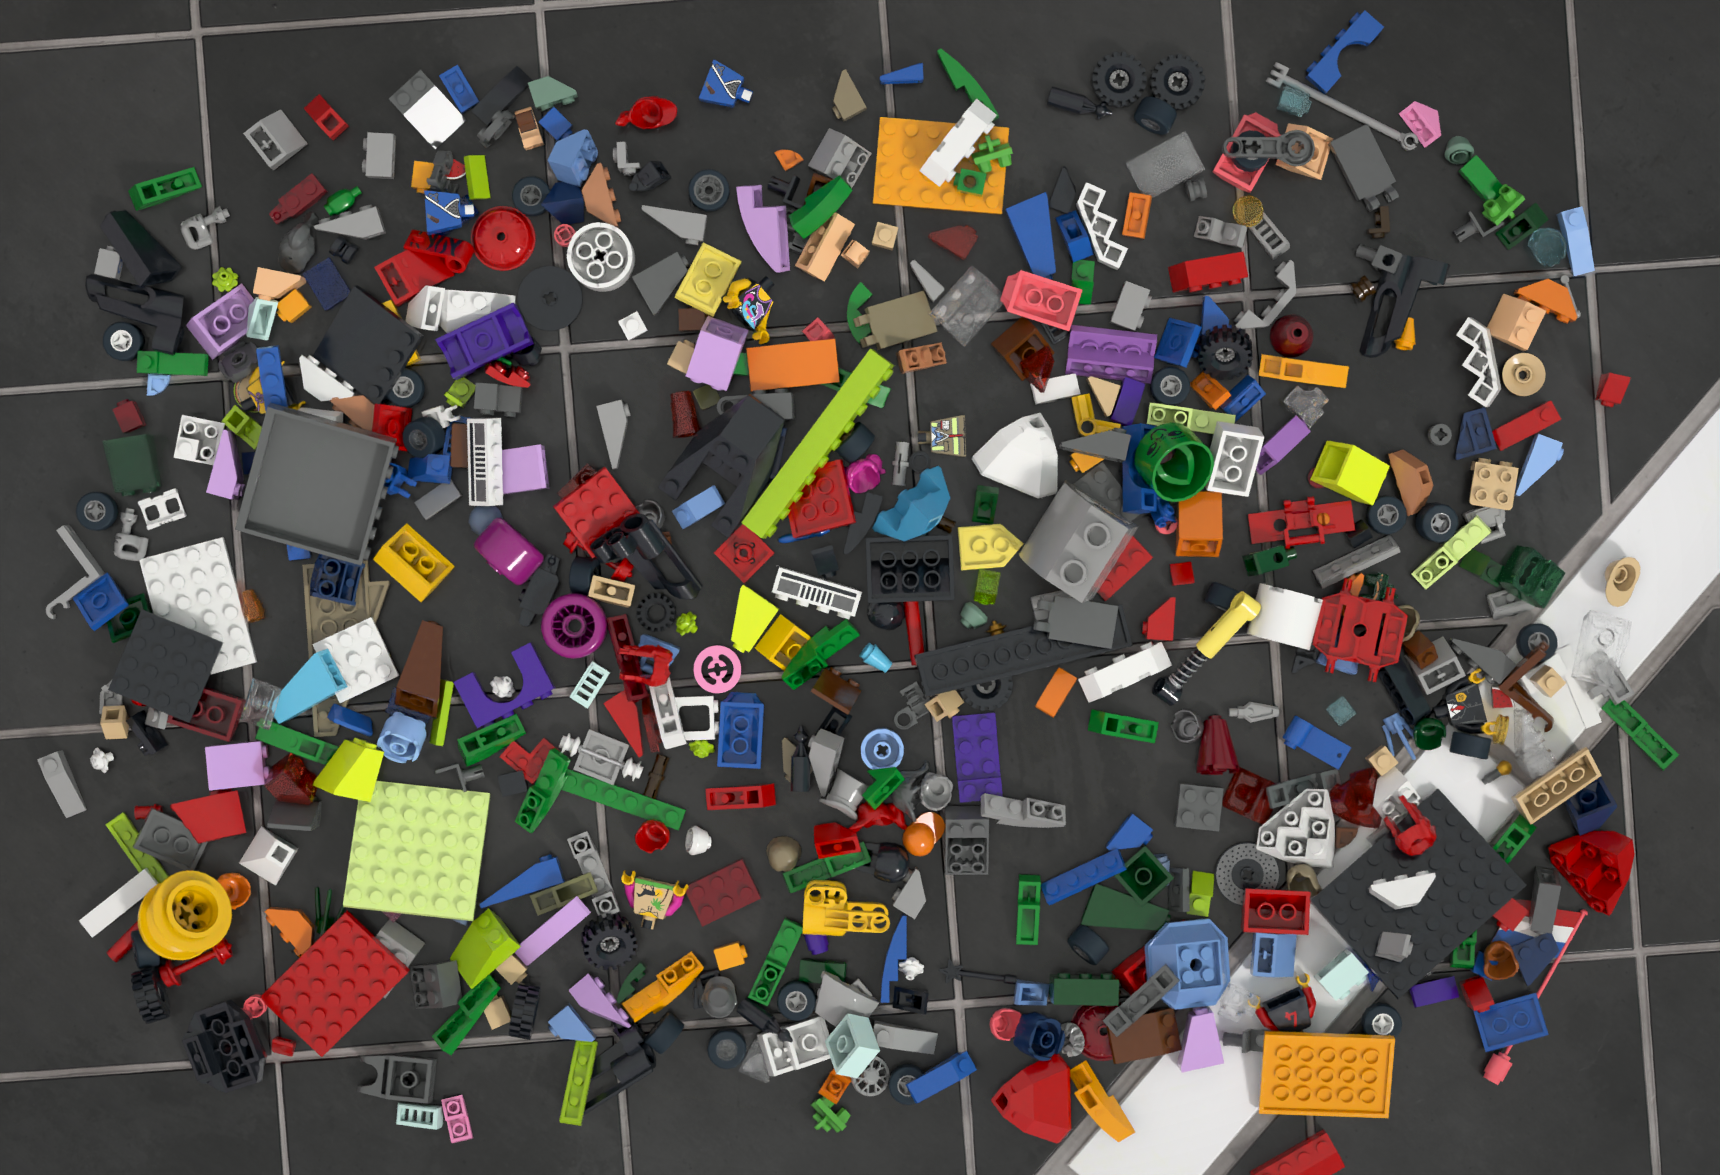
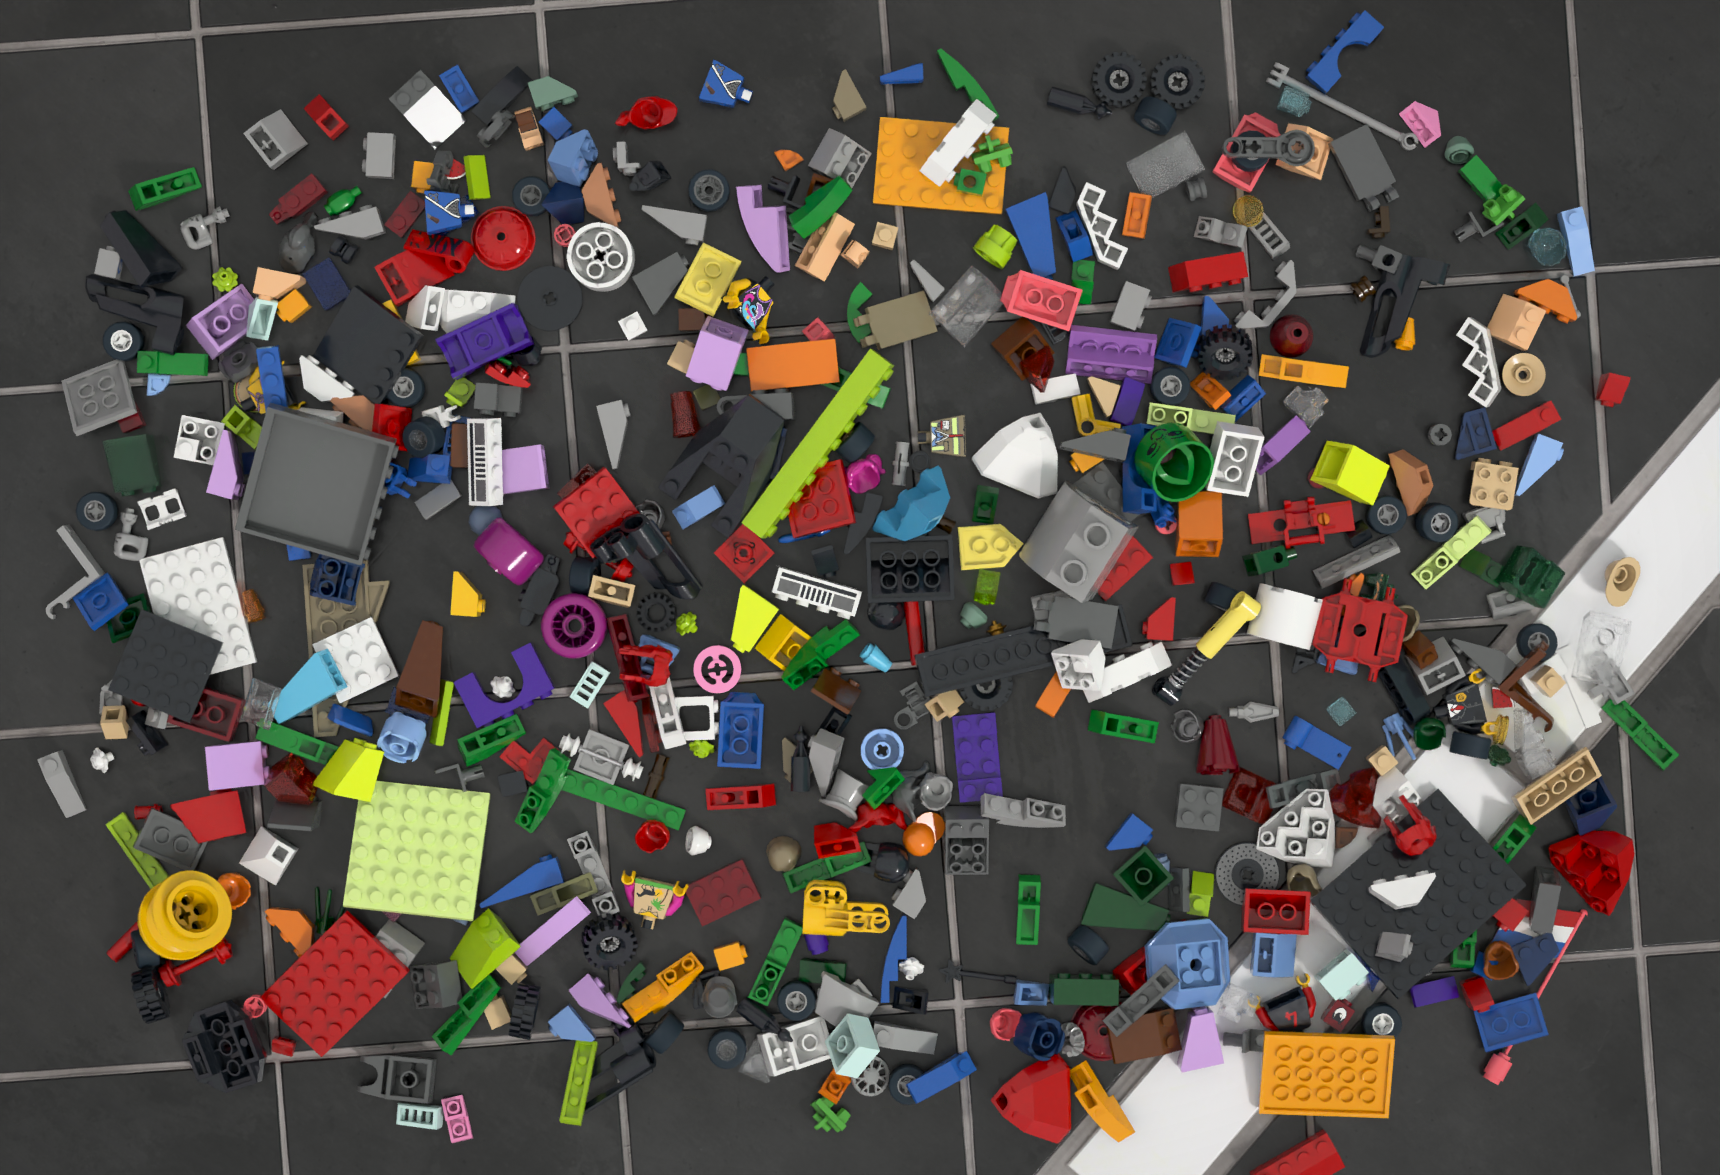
(99, 396): none -> light grey plate
(118, 902): white tile -> none
(406, 214): none -> dark red plate
(413, 562): yellow slope -> none
(466, 597): none -> yellow slope
(921, 357): nougat slope -> none
(957, 240): clear red slope -> none
(996, 246): none -> lime piece
(1080, 665): none -> white slope
(1083, 876): blue plate -> none
(1338, 1014): none -> dark red brick
(1498, 756): none -> clear green plant
(1503, 768): piece -> none

